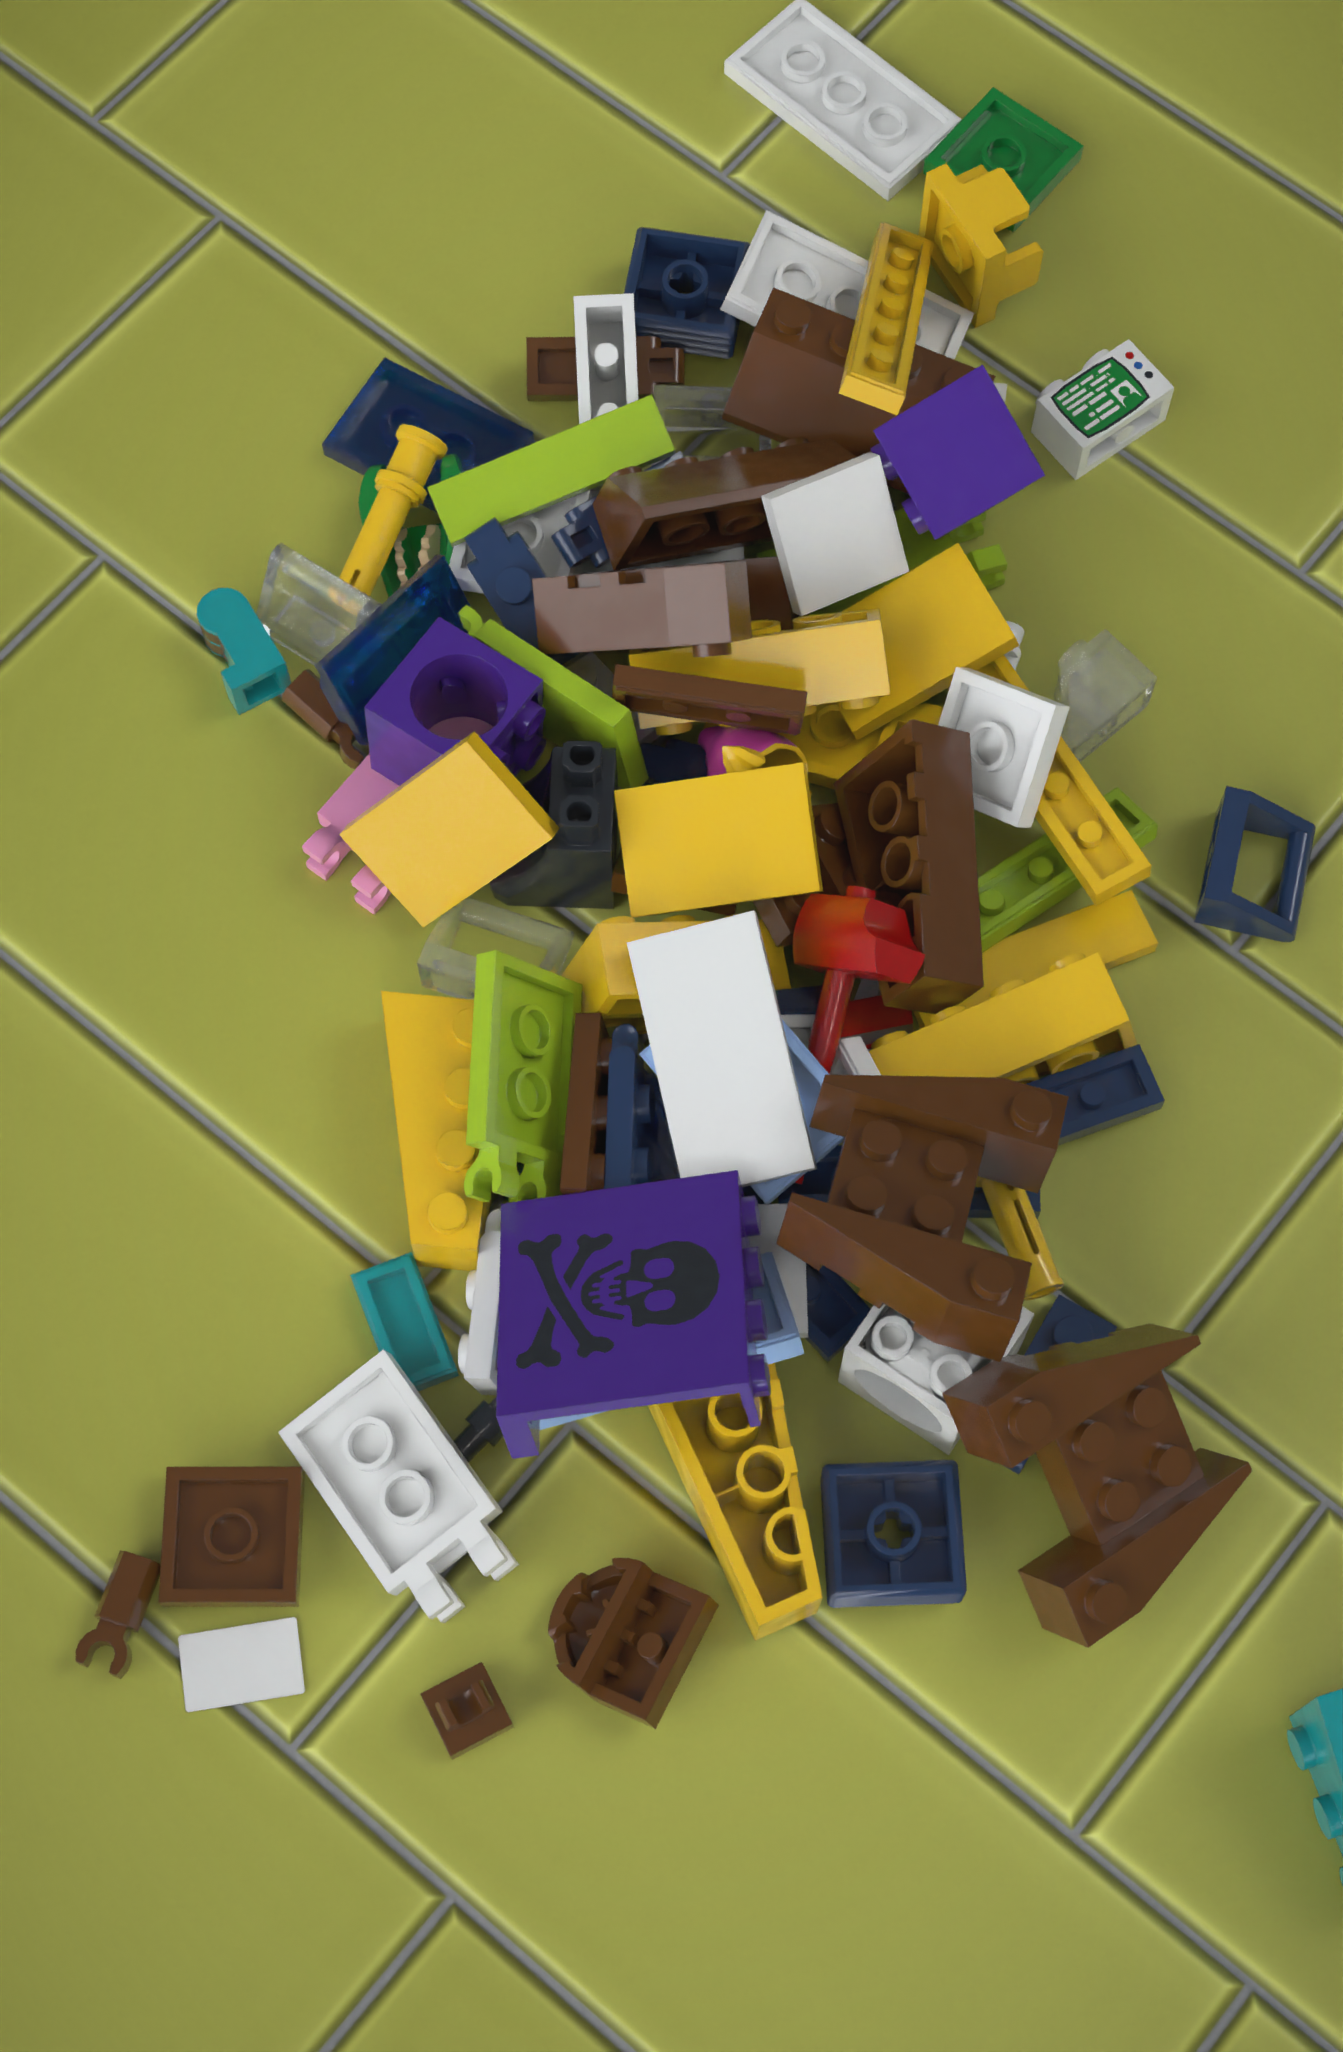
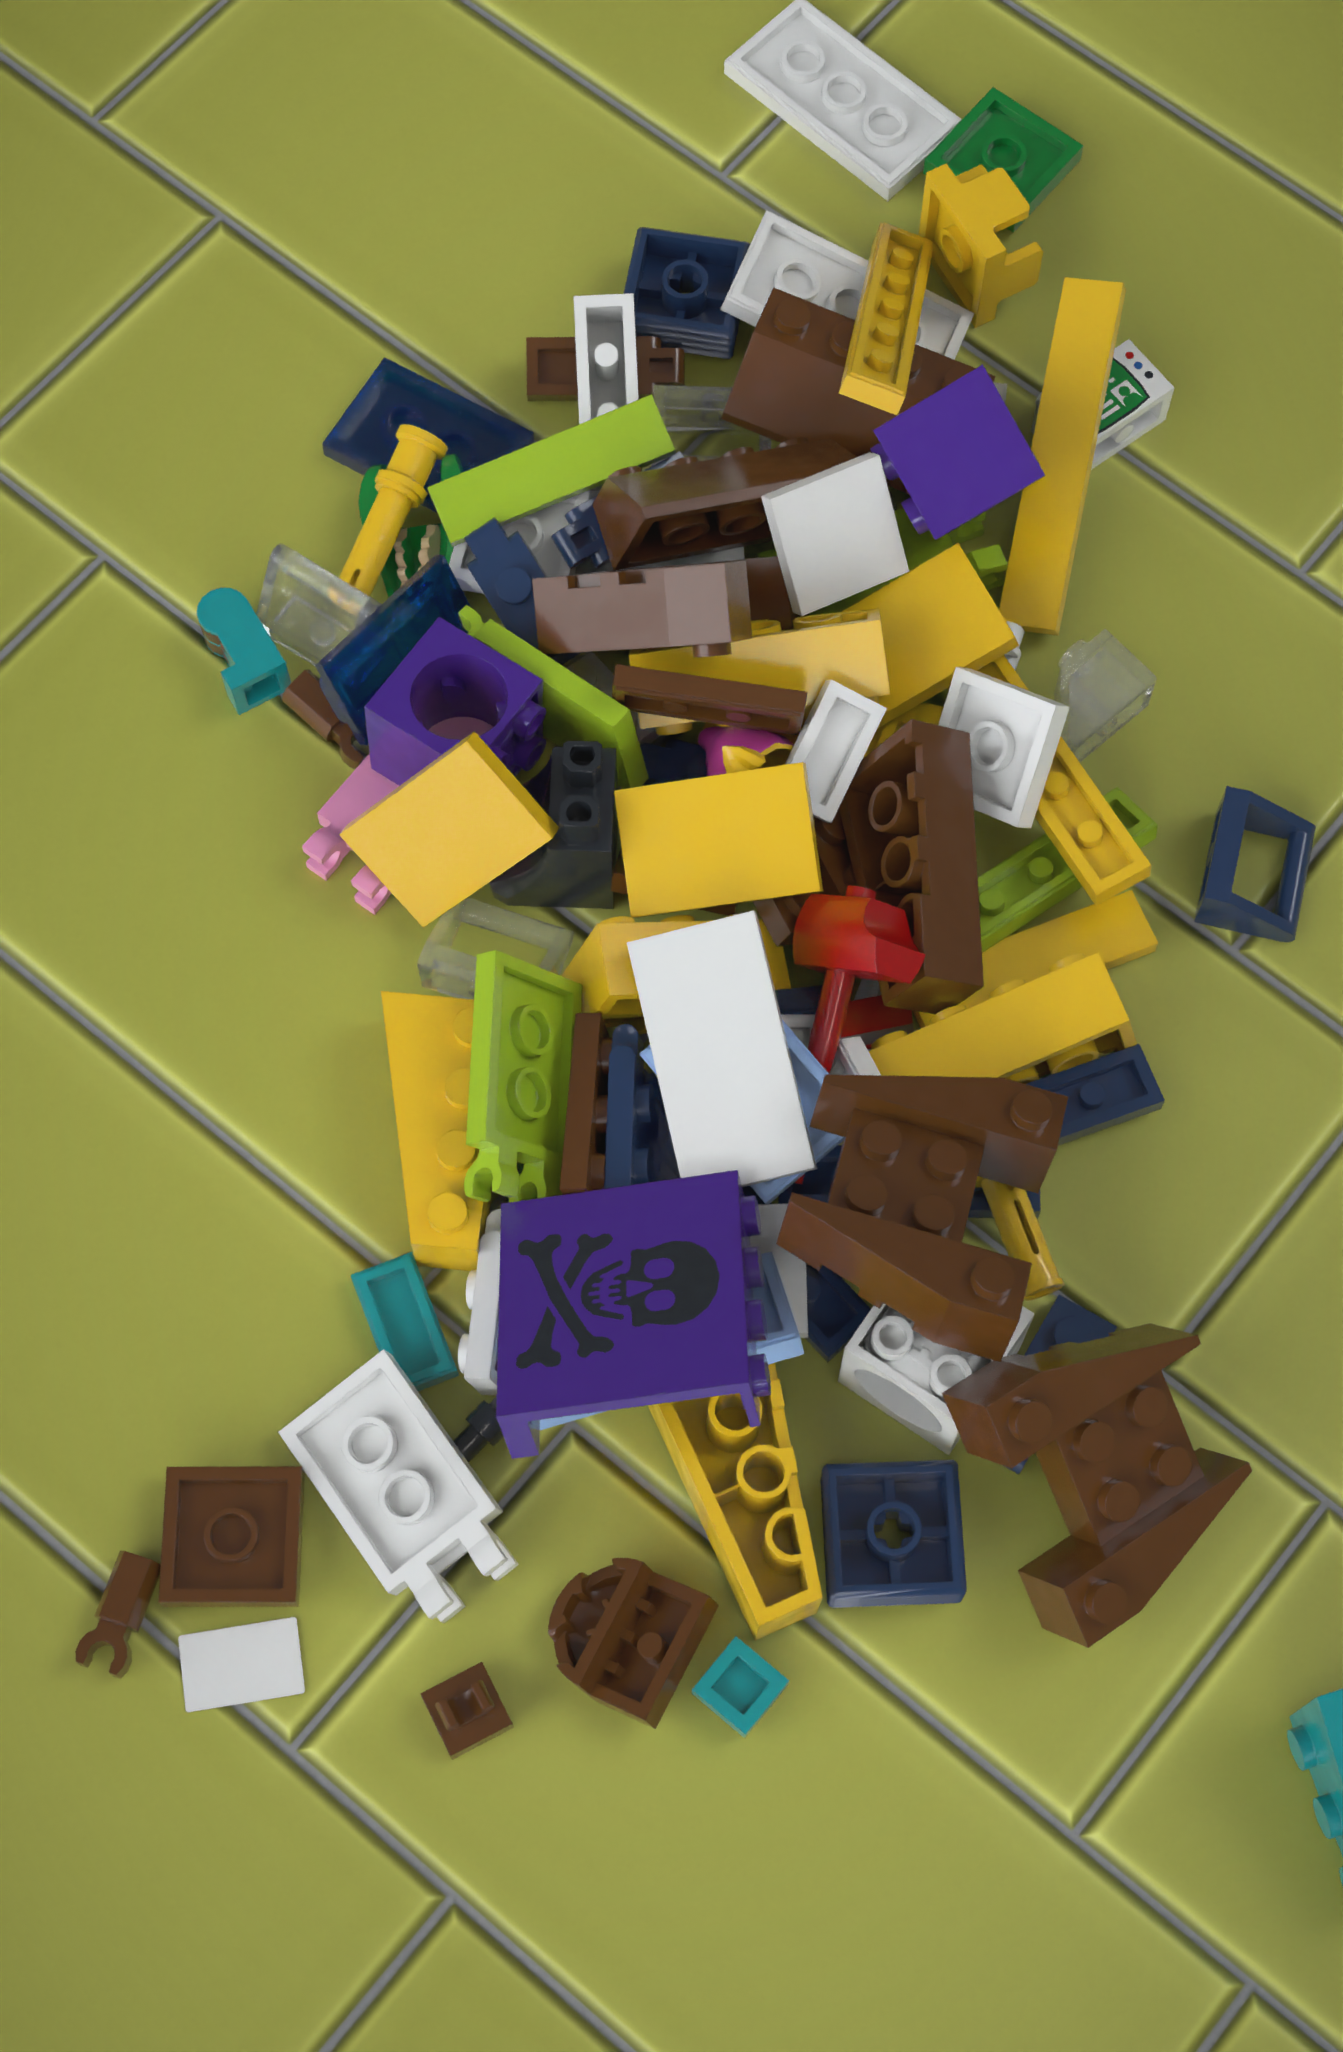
(740, 1687): none -> teal plate
(835, 744): none -> white tile
(1065, 450): none -> yellow tile

